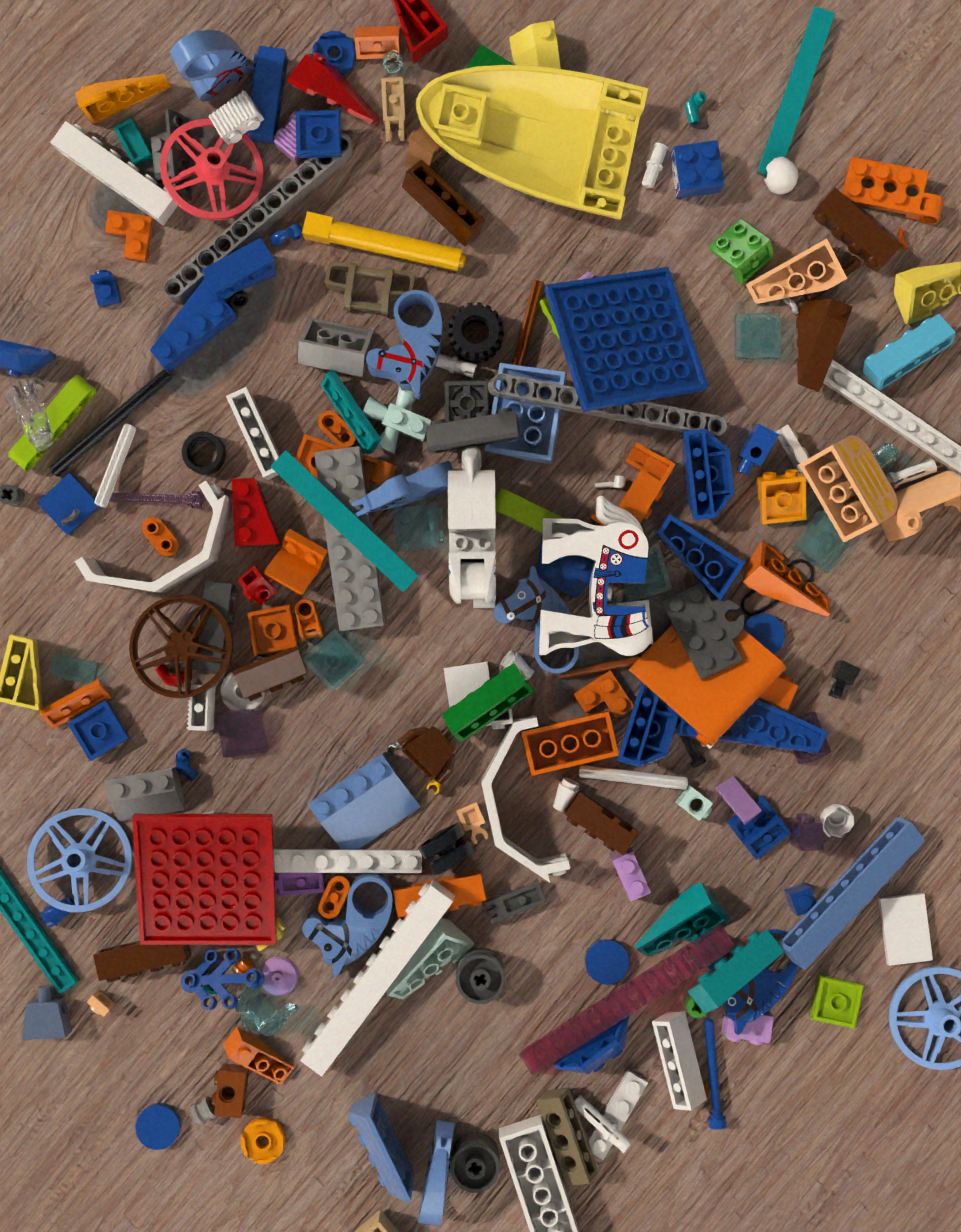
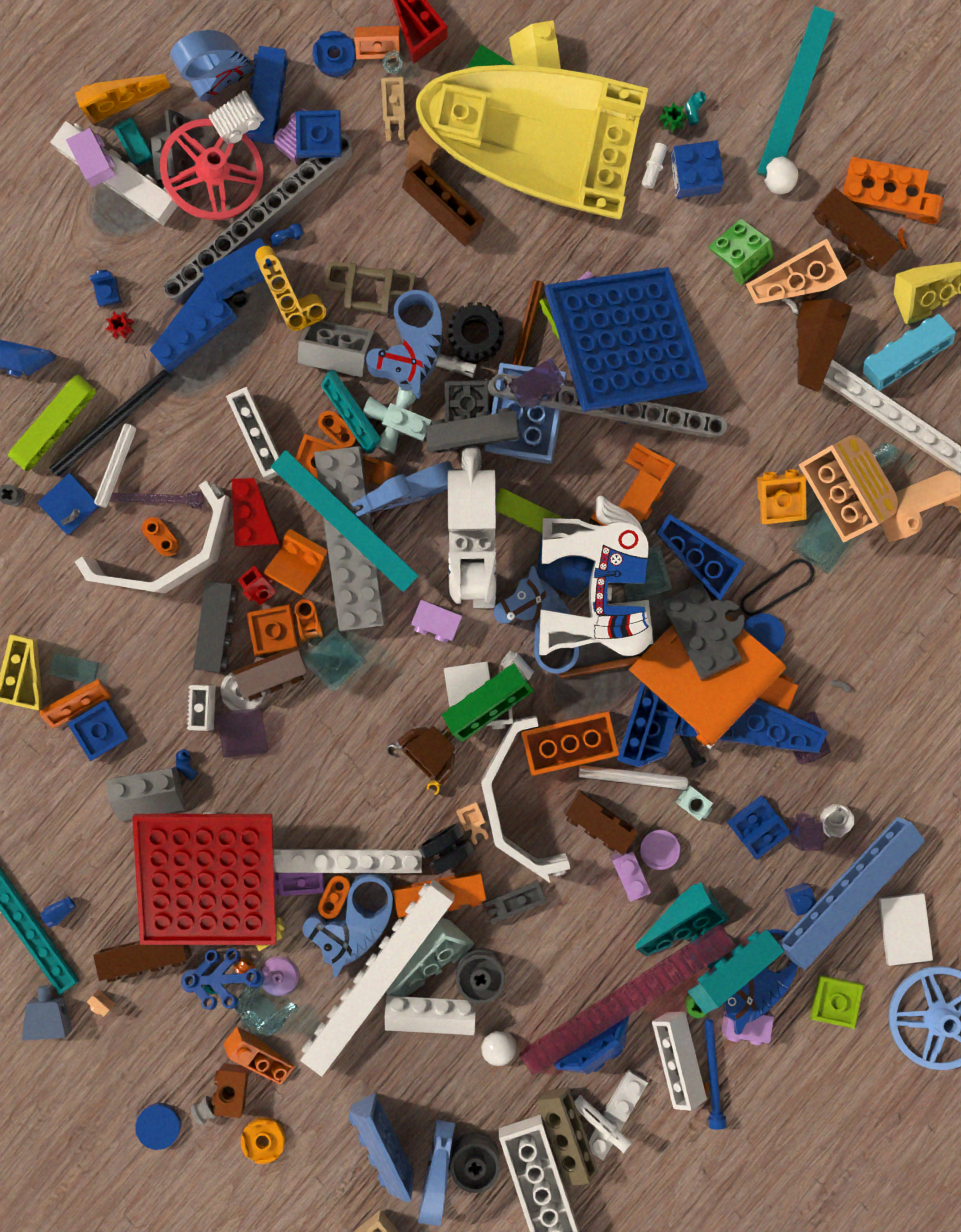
(33, 417): clear piece -> none
(79, 860): light blue wheel -> none
(91, 157): none -> lavender brick
(120, 331): none -> red gear
(136, 230): orange plate -> none
(168, 677): red arm -> none
(180, 646): reddish brown wheel -> none
(191, 441): black tyre -> none
(283, 288): none -> yellow beam
(322, 78): red wedge -> none
(327, 231): yellow brick -> none
(364, 804): medium blue slope -> none
(418, 528): clear light blue bracket -> none
(430, 1015): none -> white brick
(436, 620): none -> lavender brick
(499, 1048): none -> white hair
(536, 383): none -> clear purple brick
(565, 794): white cone -> none
(605, 689): orange plate -> none
(607, 961): blue tile -> none
(619, 483): white hand -> none
(660, 849): none -> lavender piece
(666, 117): none -> green gear
(706, 473): blue wedge -> none
(738, 800): lavender slope -> none
(757, 336): clear light blue plate -> none
(762, 440): blue torso -> none
(772, 578): orange wedge -> none
(791, 446): white hinge -> none
(844, 674): pearl dark grey piece -> none
(911, 473): white pin -> none

